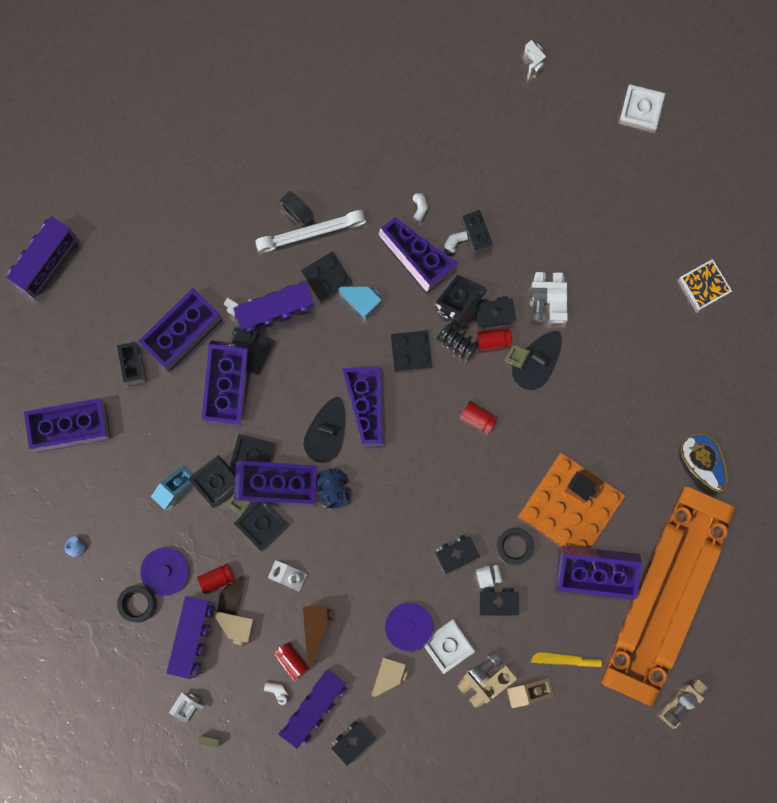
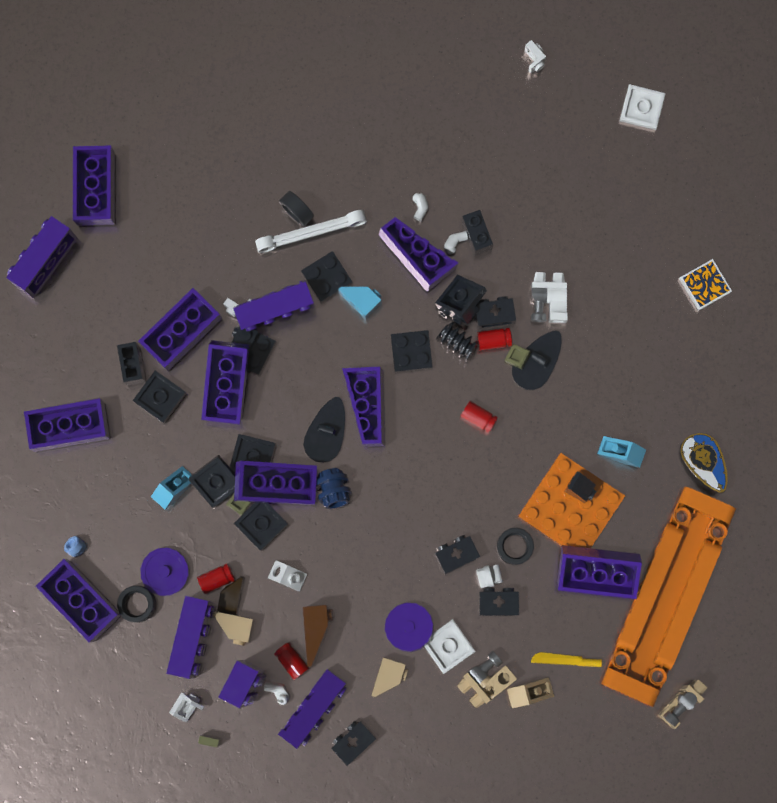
(78, 600): none -> dark purple brick
(93, 185): none -> dark purple brick
(159, 396): none -> black plate
(242, 684): none -> dark purple brick
(622, 451): none -> medium azure slope

